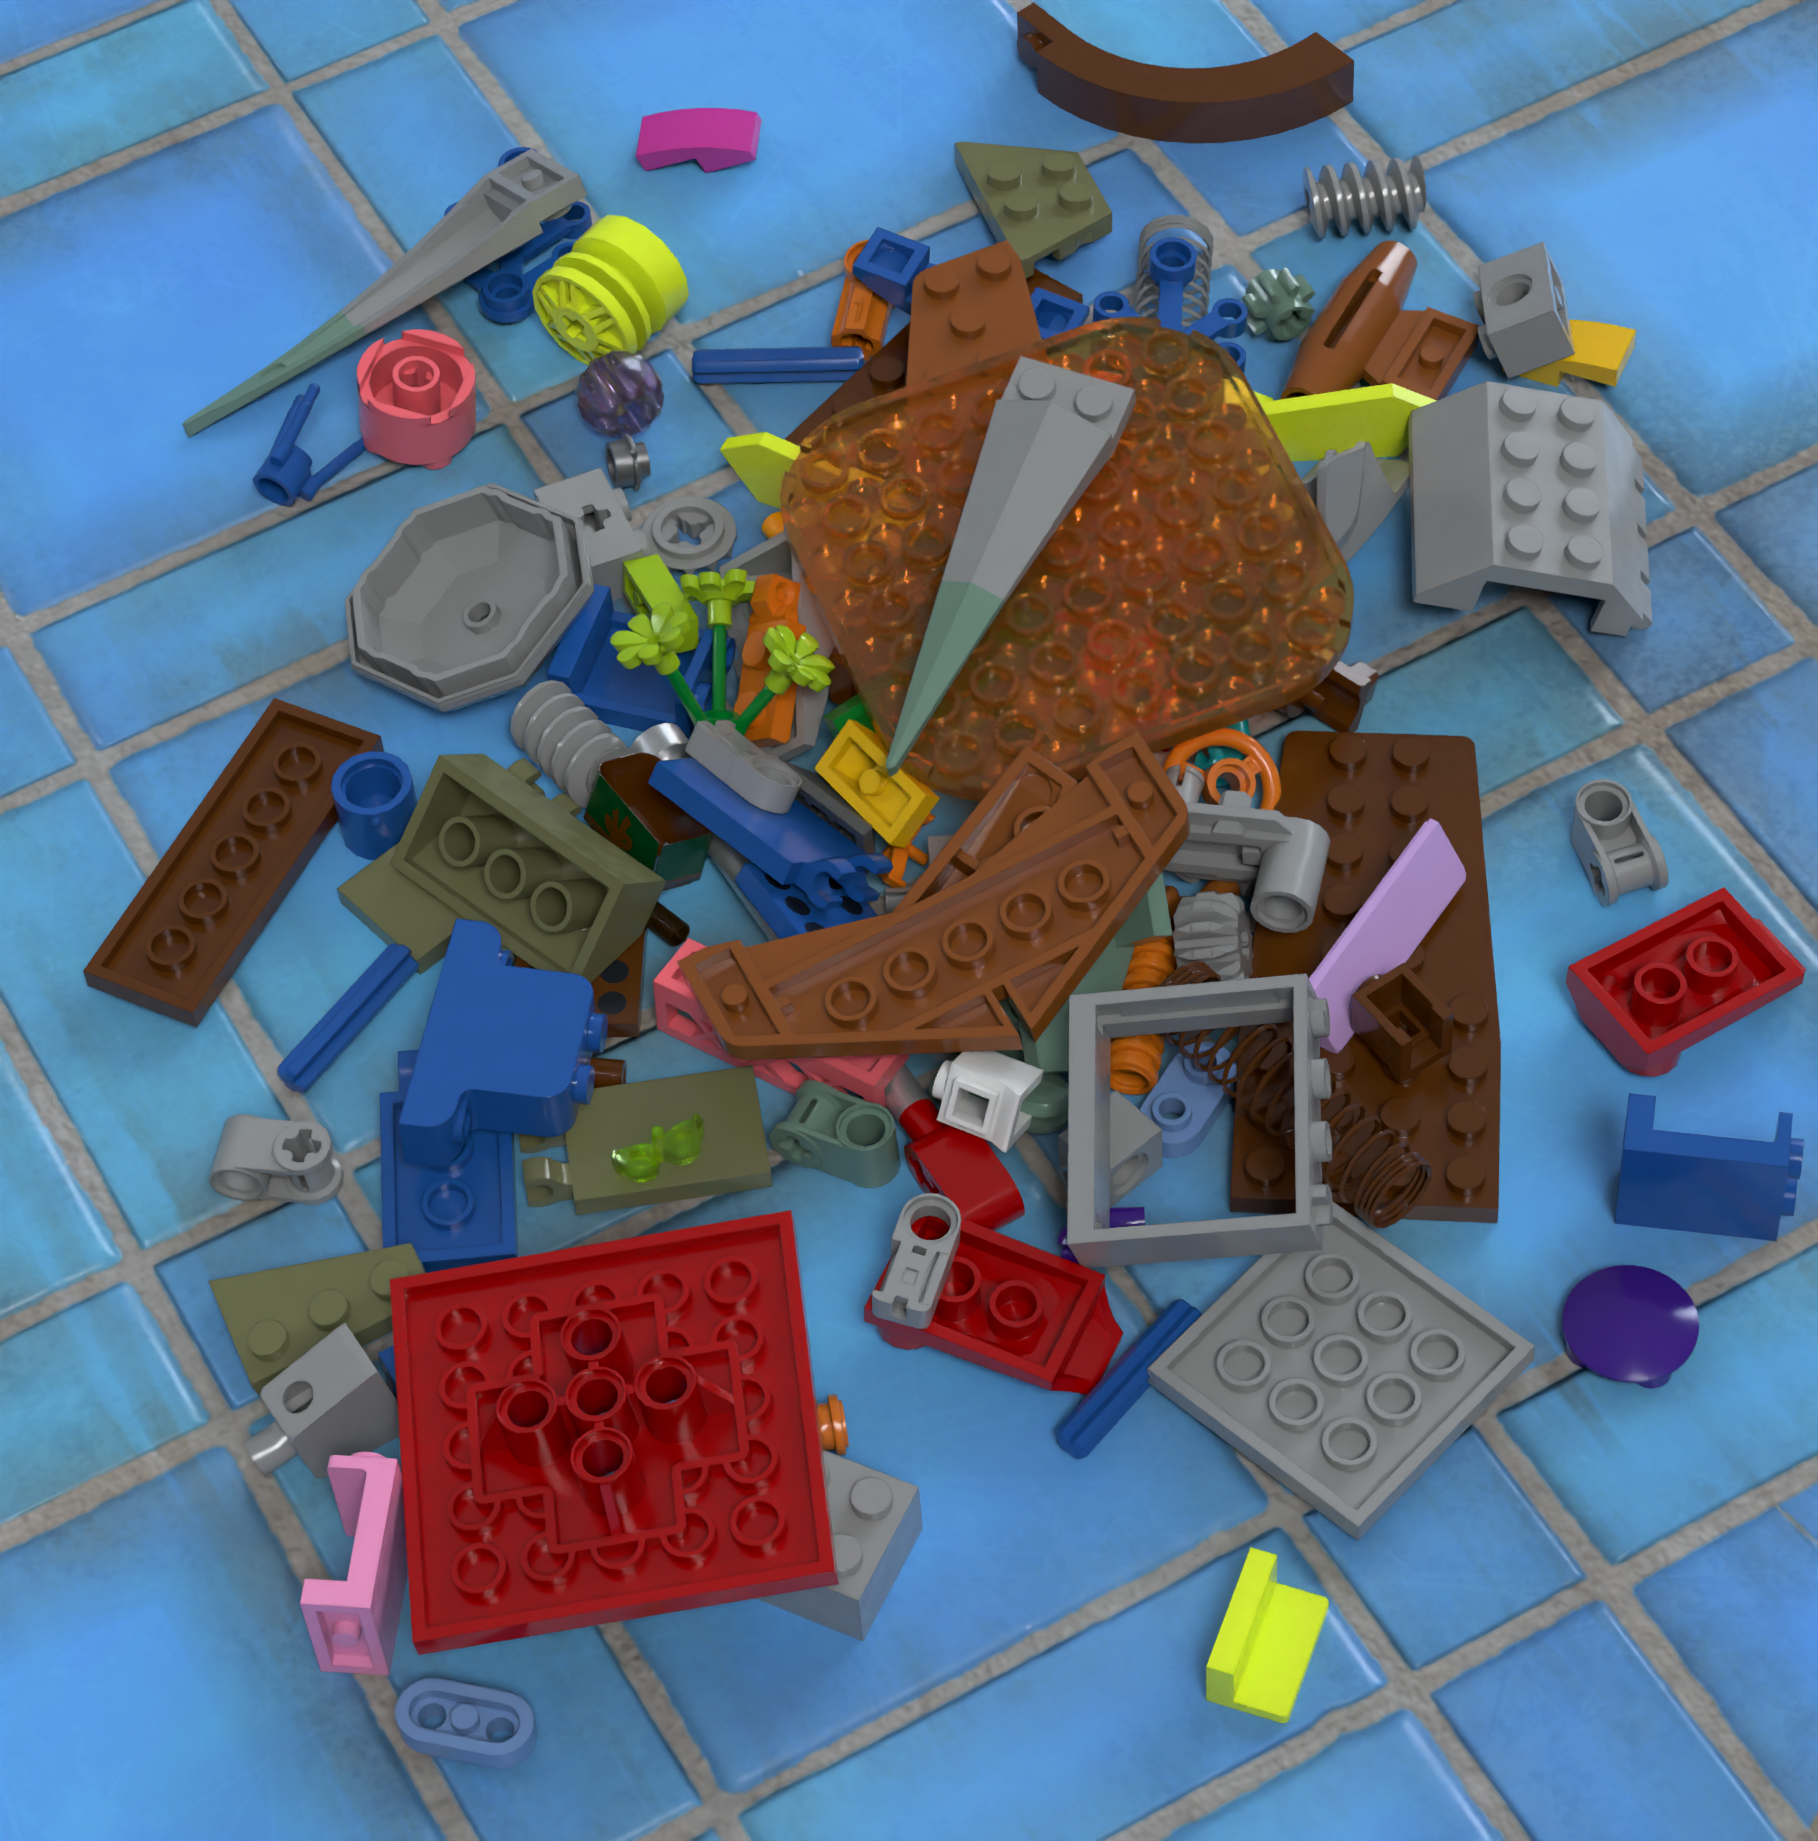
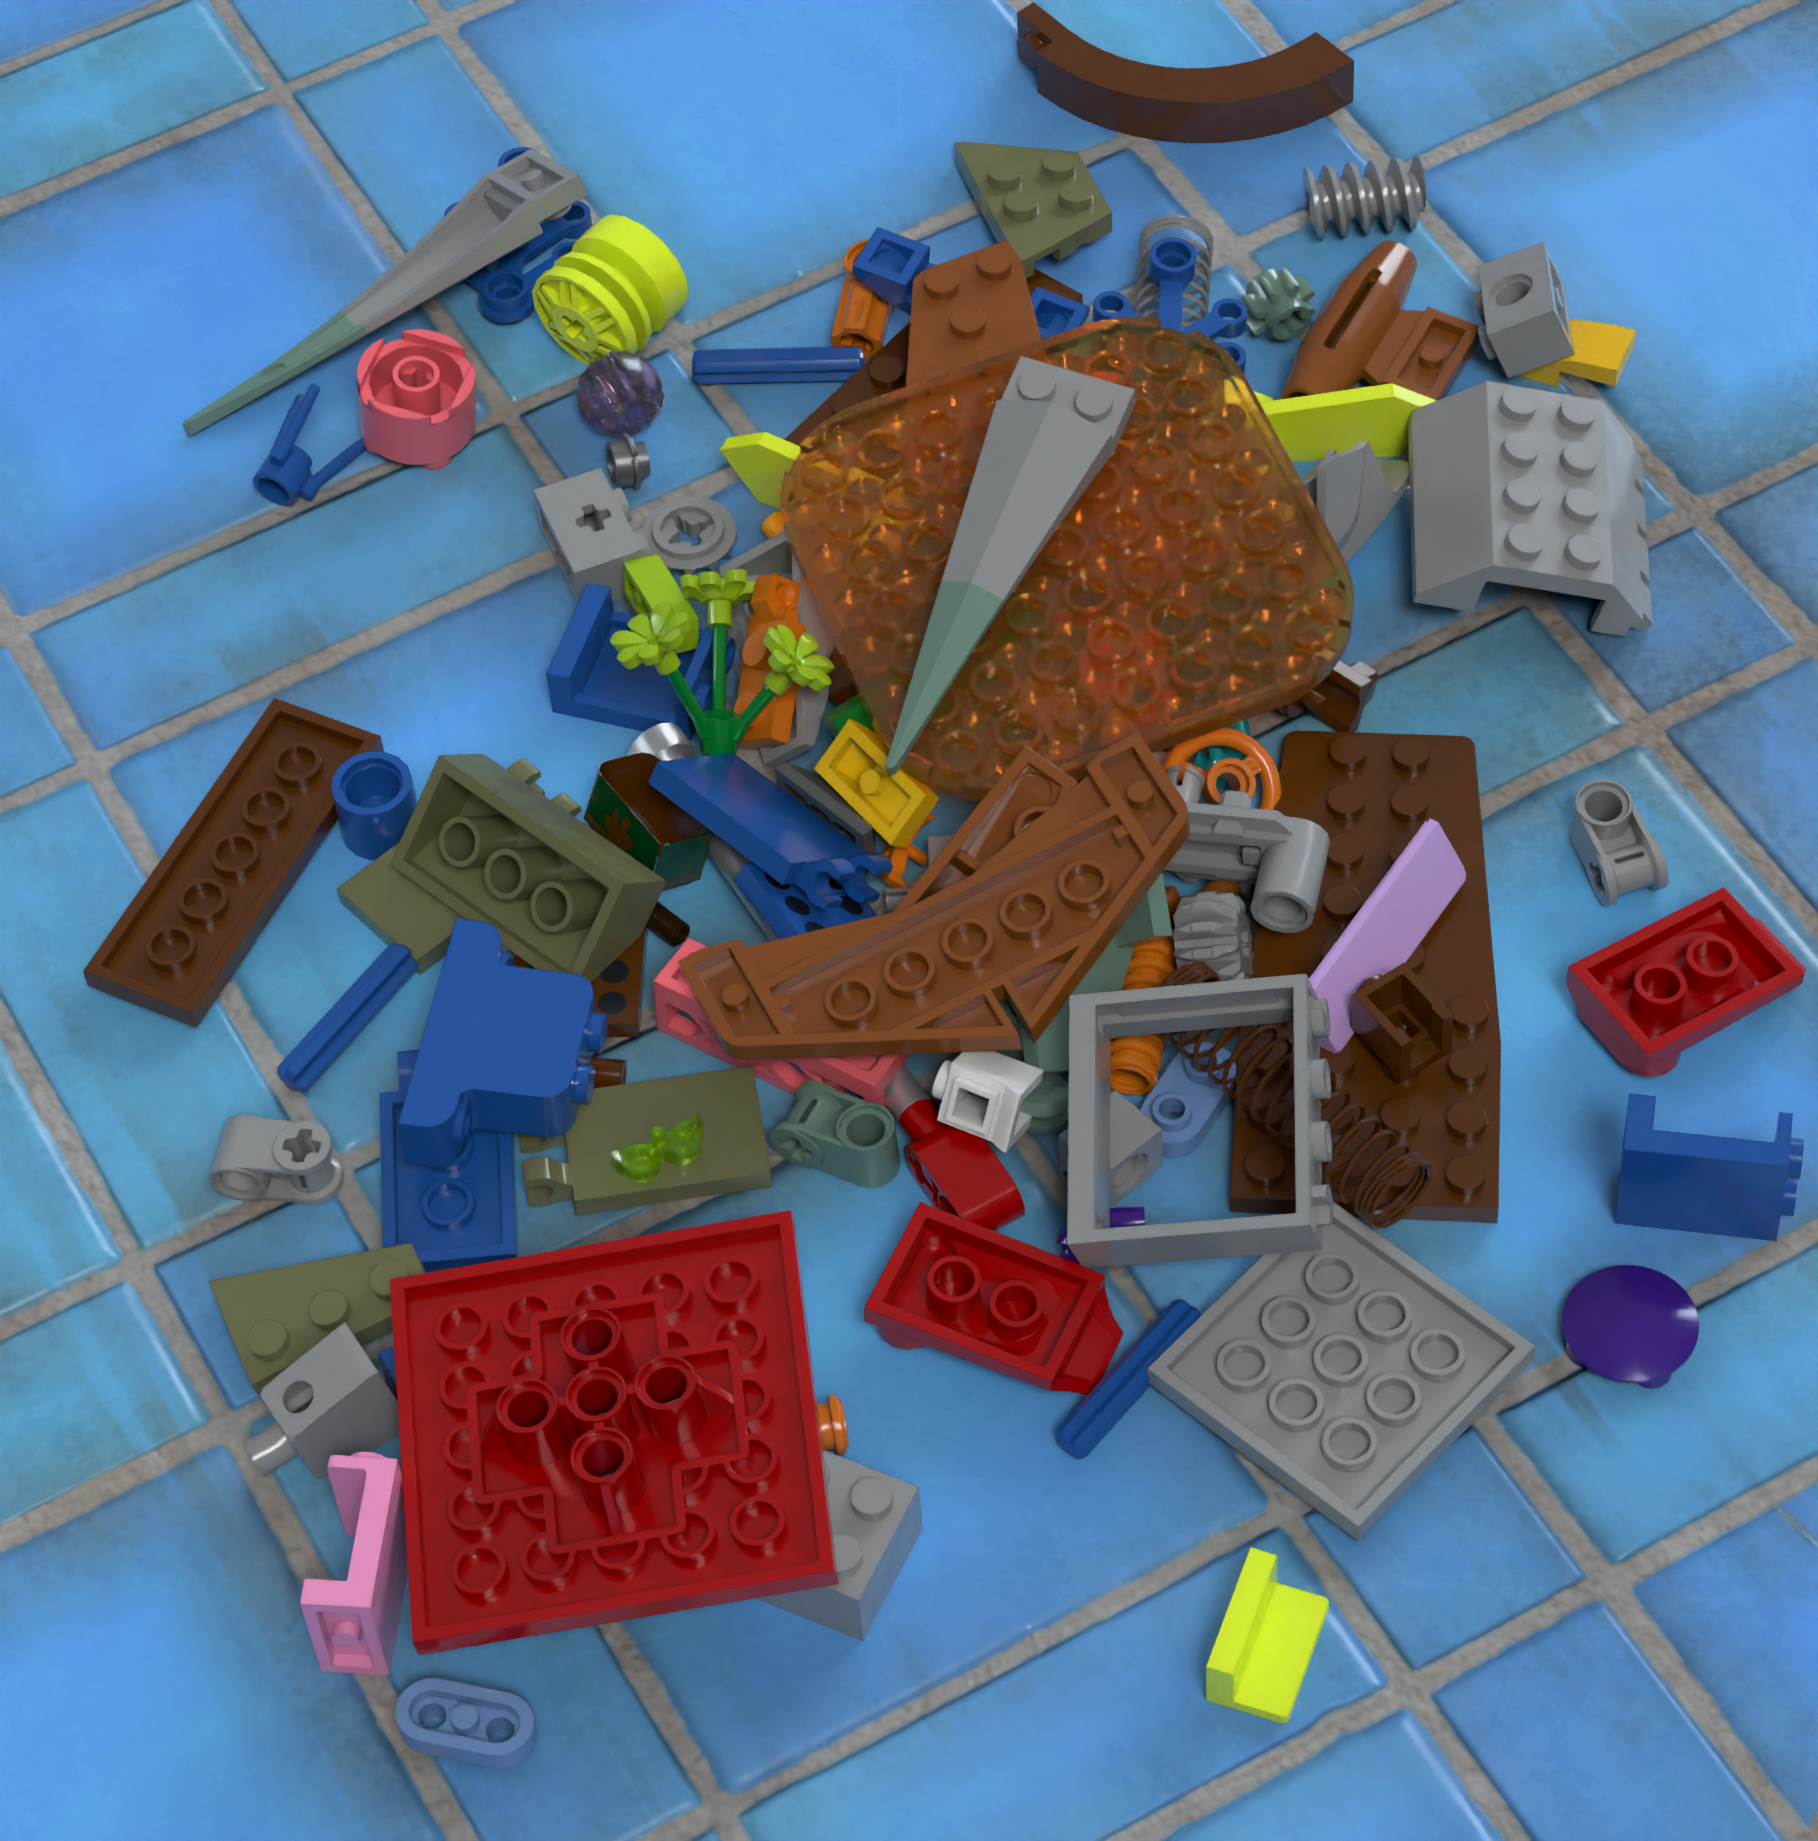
(469, 597): light grey rock -> none
(564, 738): light grey piece -> none
(710, 135): dark pink slope -> none
(744, 766): light grey piece -> none
(917, 1264): light grey piece -> none

